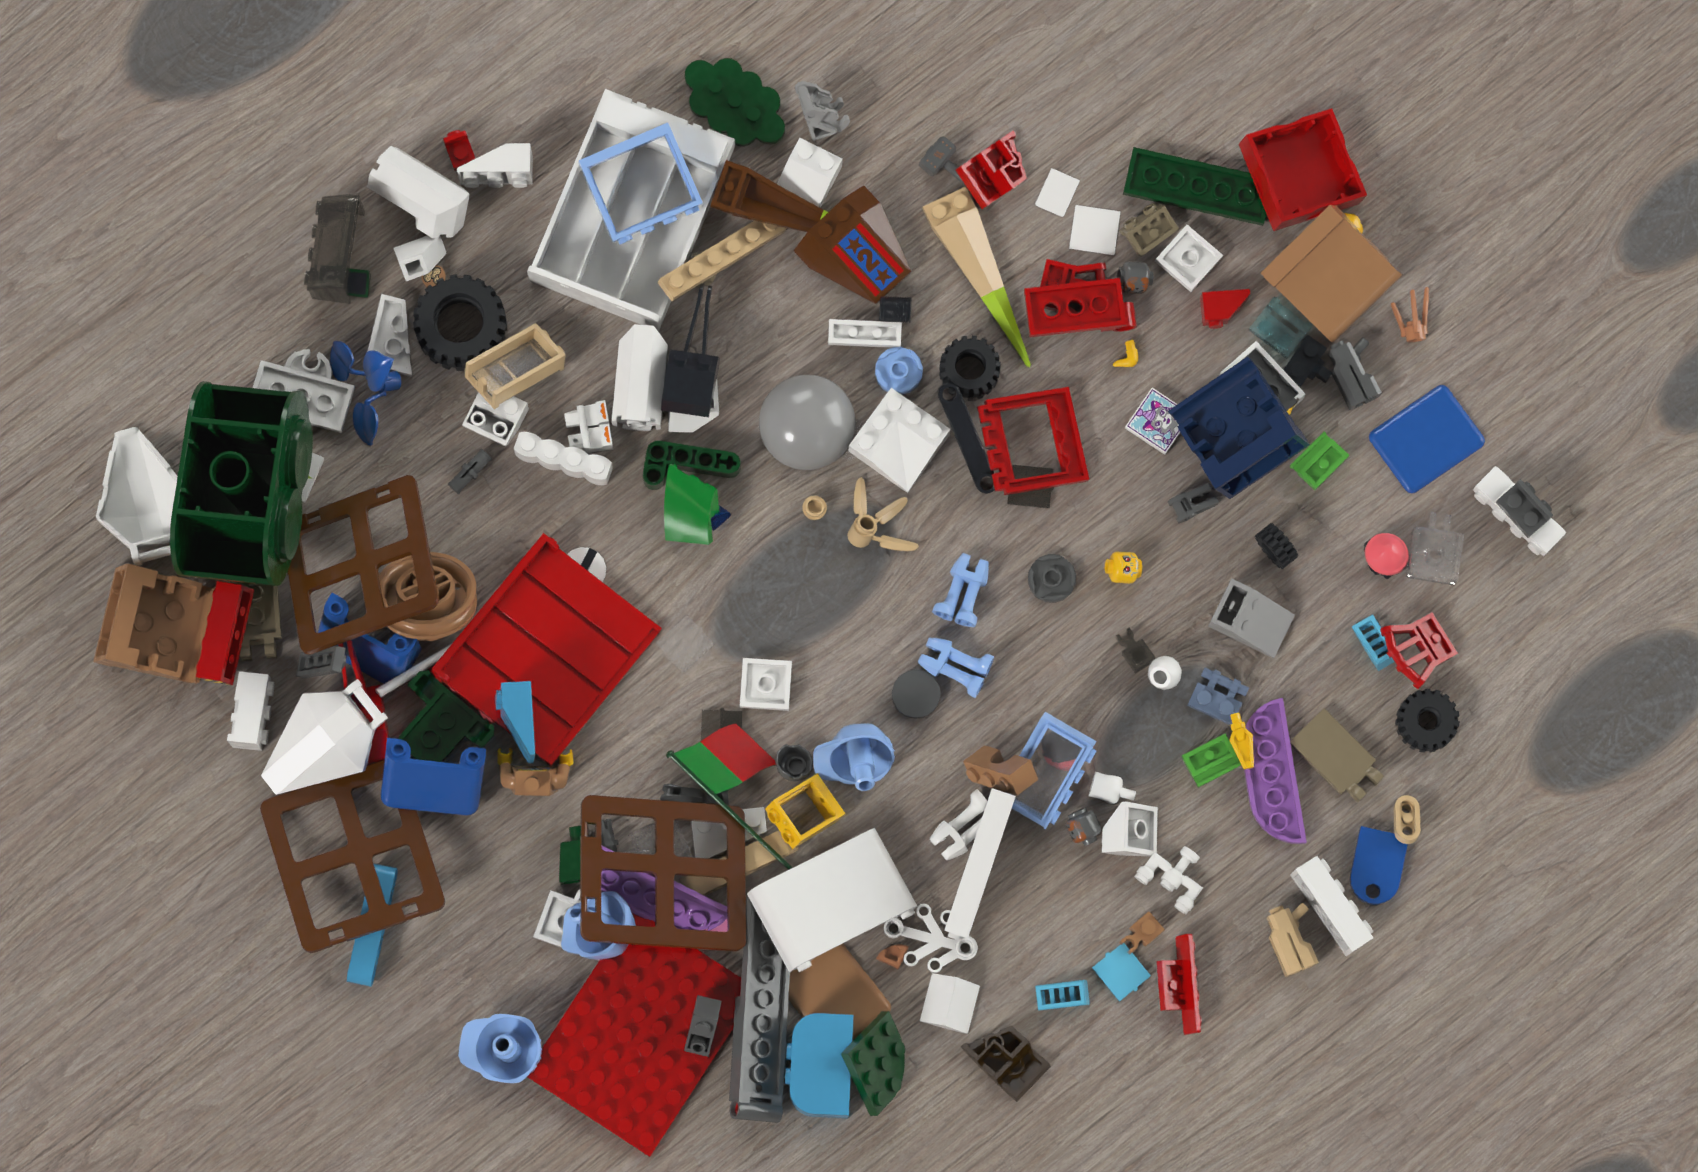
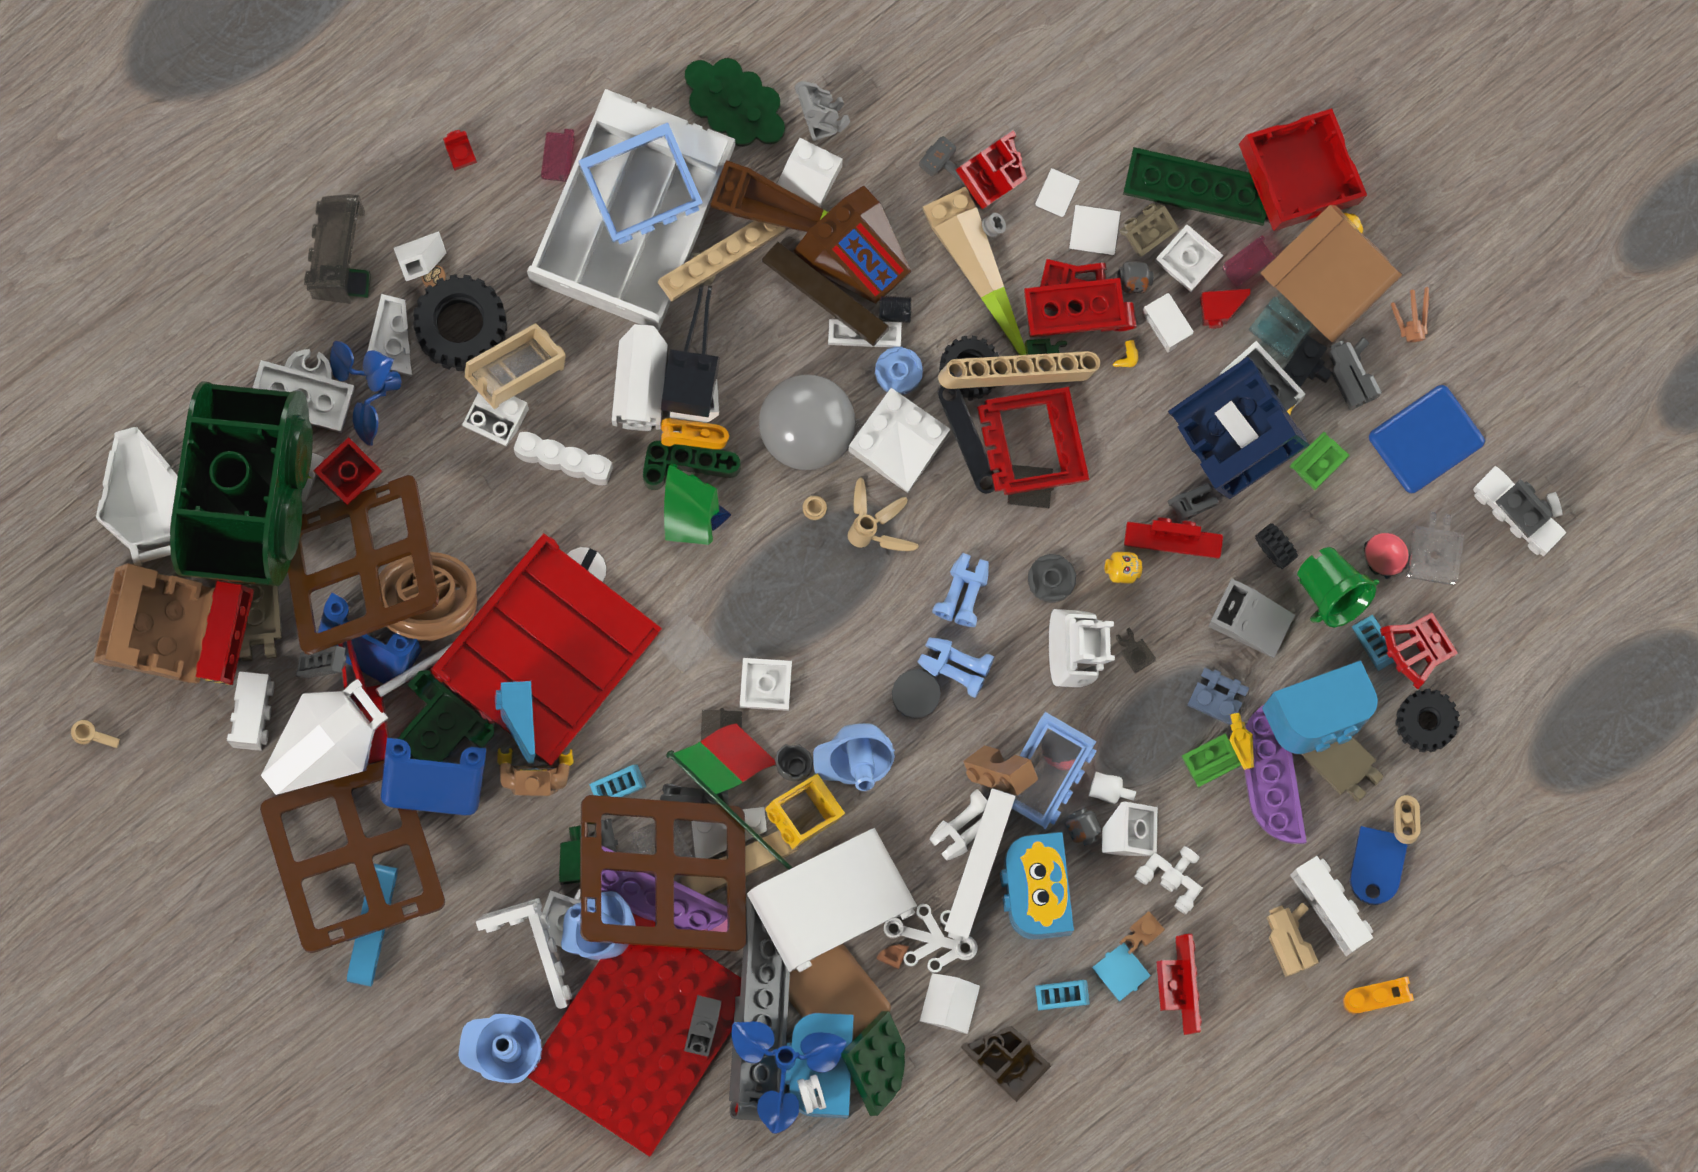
(84, 732): none -> tan plate
(347, 471): none -> red slope
(421, 191): white brick -> none
(469, 471): dark grey pin -> none
(504, 165): white slope -> none
(546, 945): none -> white bracket
(558, 155): none -> clear pink panel
(594, 427): white hips -> none
(636, 774): none -> medium azure slope
(693, 434): none -> light orange plate
(755, 1039): none -> blue plant
(808, 1094): none -> white wheel
(825, 294): none -> dark brown tile
(993, 224): none -> light grey bush
(1010, 375): none -> tan beam
(1037, 887): none -> dark azure brick
(1043, 346): none -> dark green plate
(1076, 639): none -> white piece
(1154, 423): tile -> none
(1164, 672): white piece -> none
(1167, 321): none -> white panel
(1174, 538): none -> red bracket
(1236, 425): none -> white sticker
(1248, 262): none -> clear pink panel
(1322, 709): none -> dark azure brick
(1336, 588): none -> green piece
(1377, 996): none -> light orange plate
(1553, 501): none -> white tile

